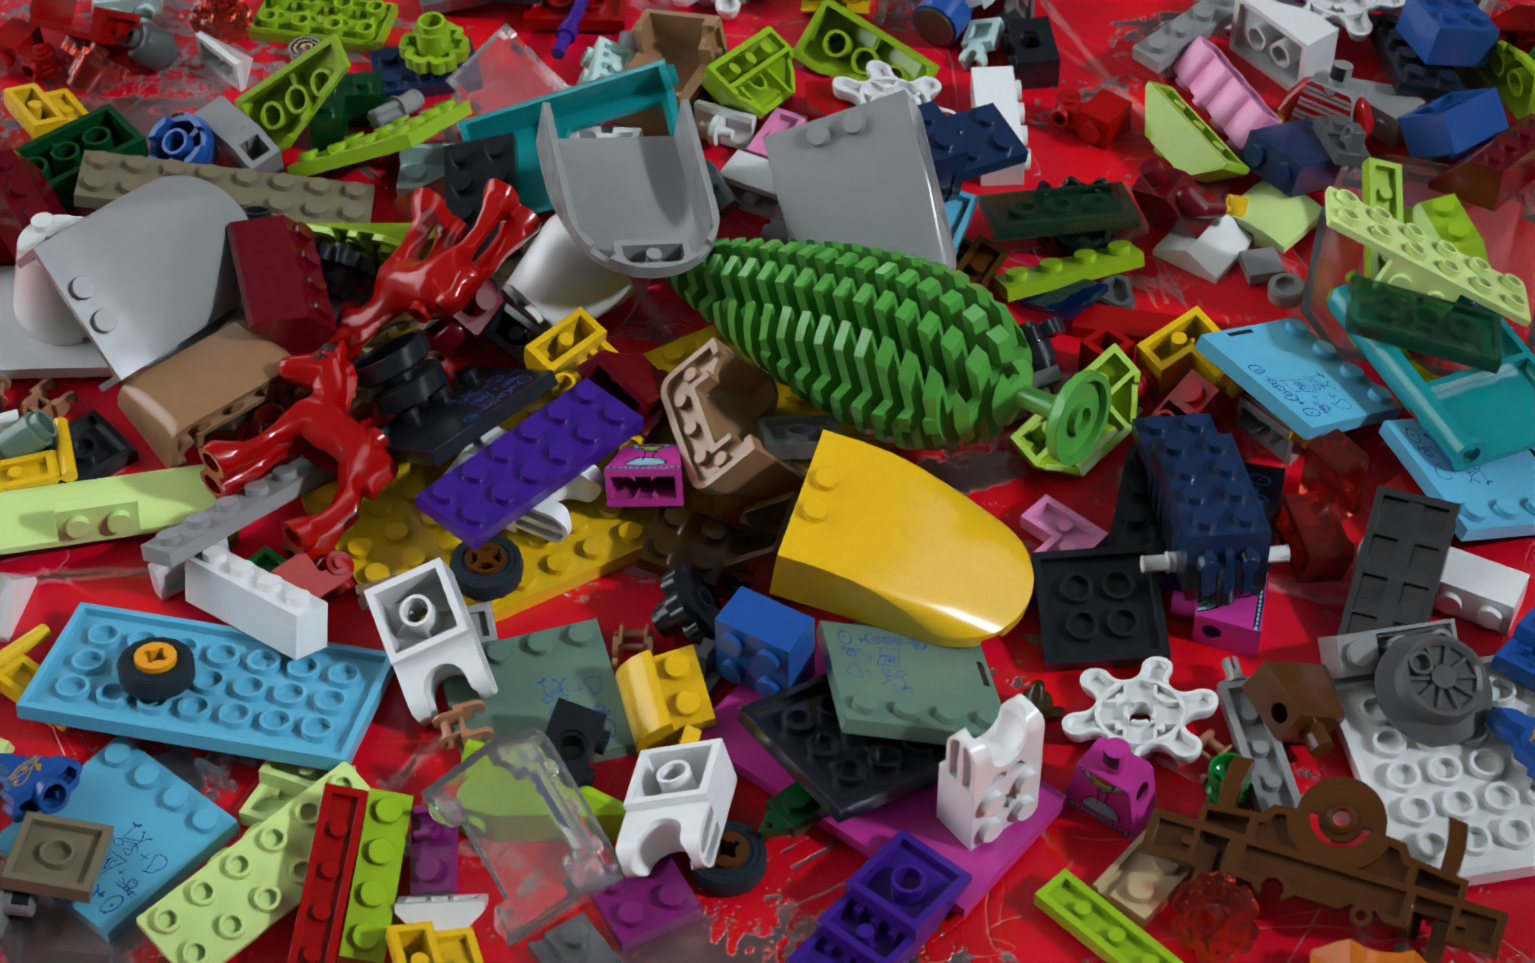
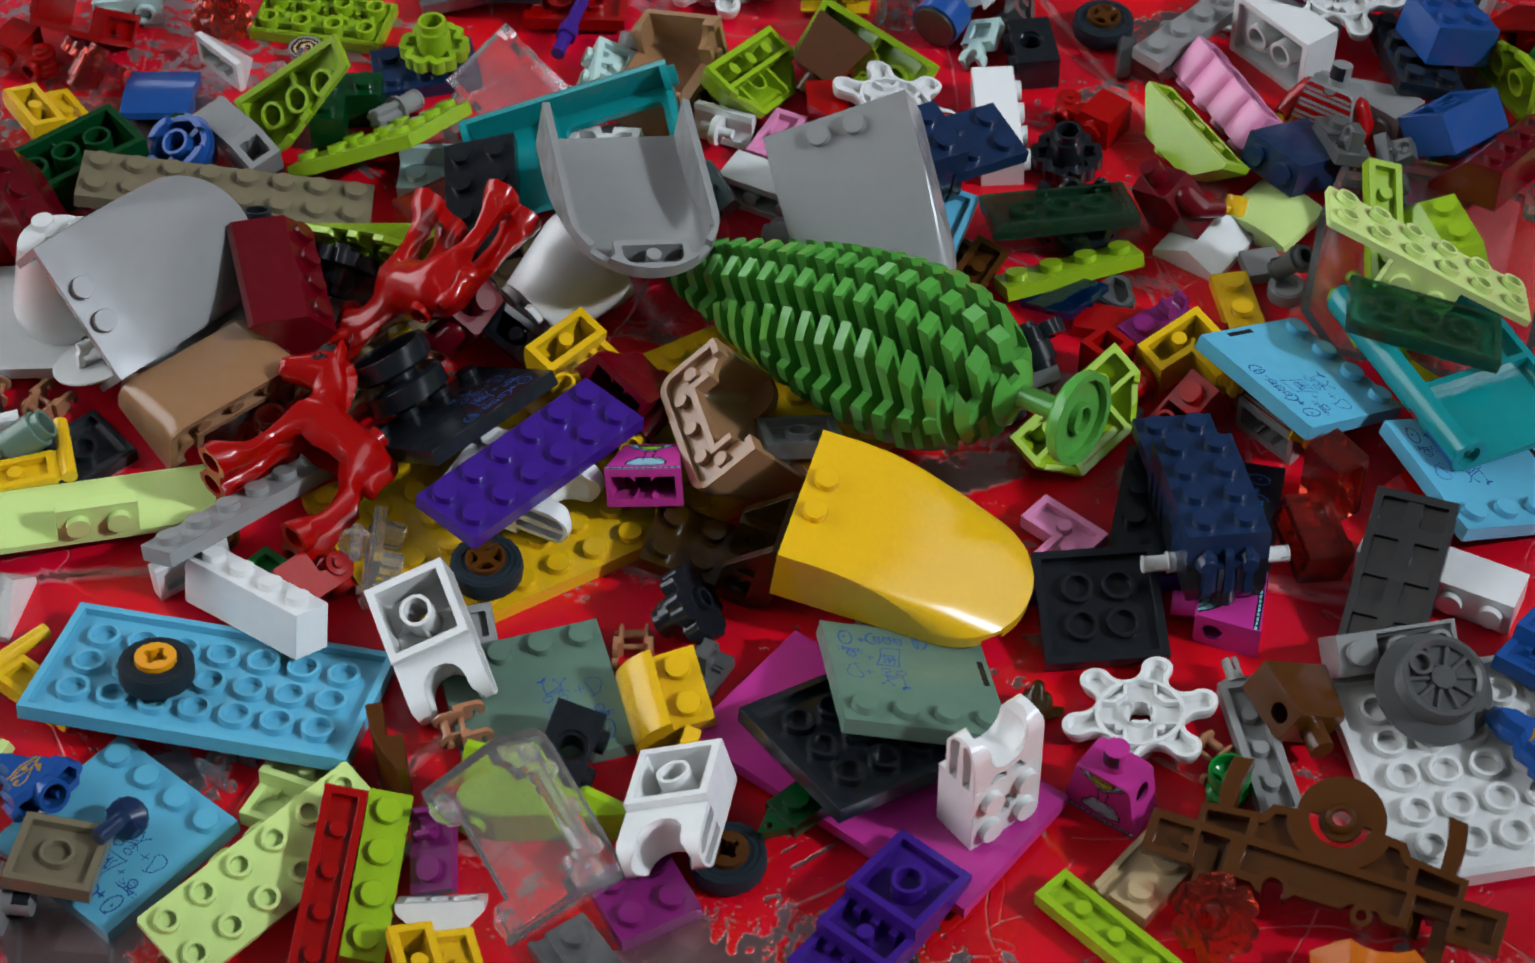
(81, 366): none -> white shield
(125, 819): none -> dark blue plate
(151, 46): dark grey head -> none
(159, 94): none -> blue slope
(370, 543): none -> clear hips
(388, 753): none -> reddish brown slope
(764, 643): blue brick -> none
(830, 52): none -> reddish brown torso
(1066, 153): none -> black plant
(1102, 24): none -> black wheel
(1123, 57): none -> dark grey tile
(1155, 318): none -> magenta plate
(1235, 299): none -> yellow plate
(1291, 262): none -> dark grey pin
(1397, 151): none -> dark grey hinge

